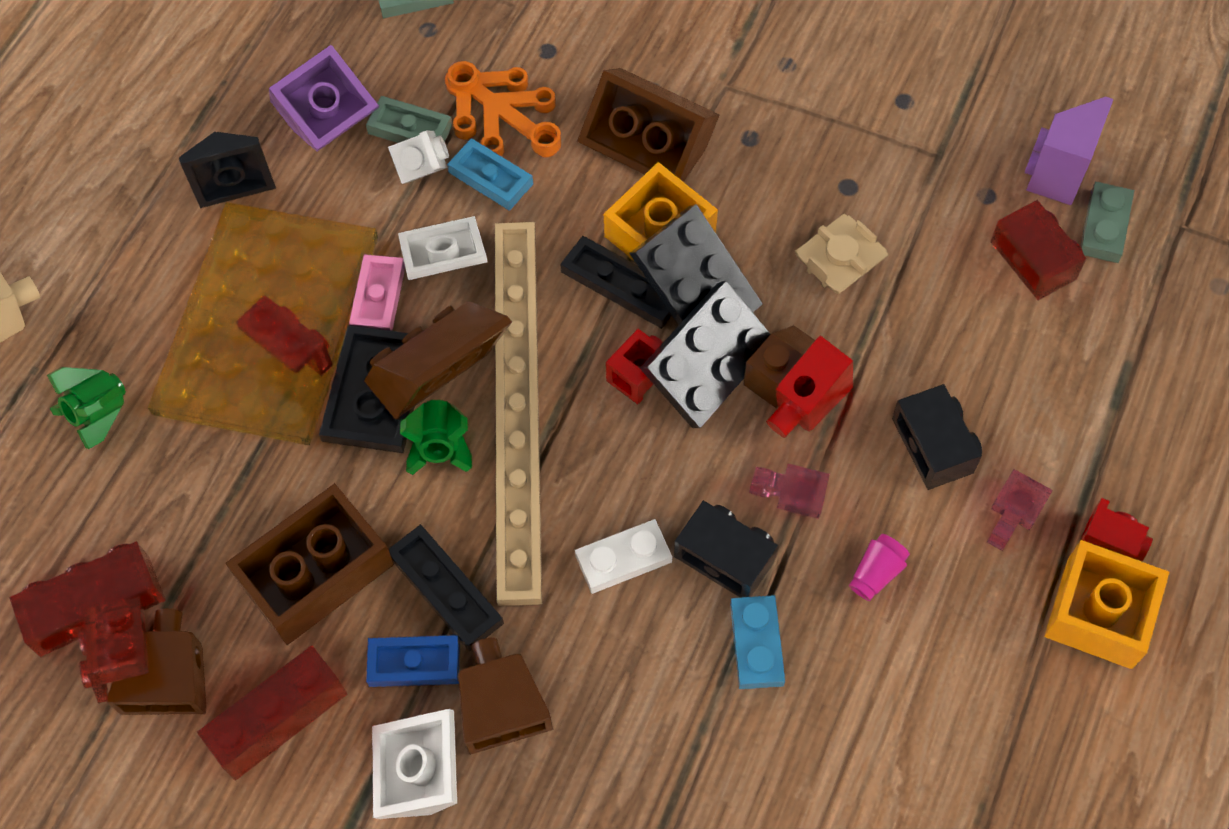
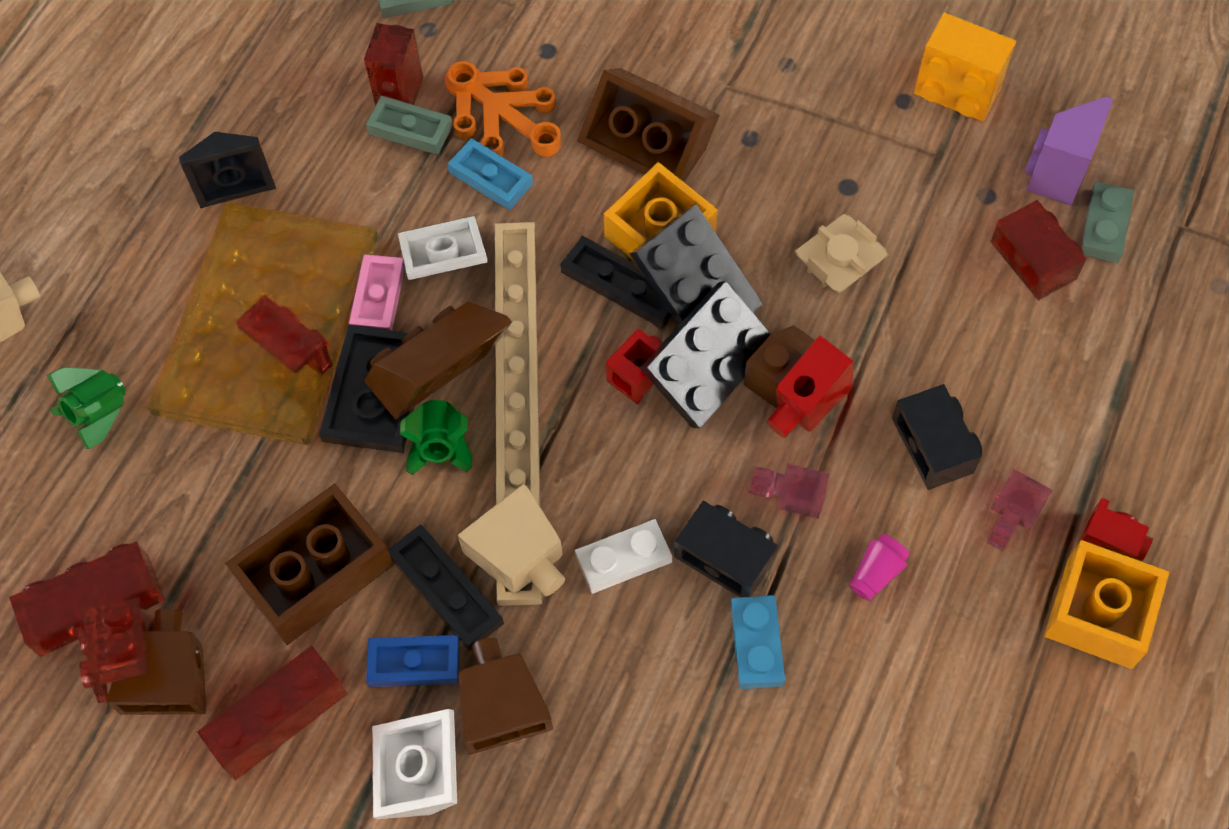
(322, 99): medium lavender slope -> none
(393, 63): none -> clear red brick
(419, 156): white bracket -> none
(516, 544): none -> tan torso
(964, 66): none -> light orange brick

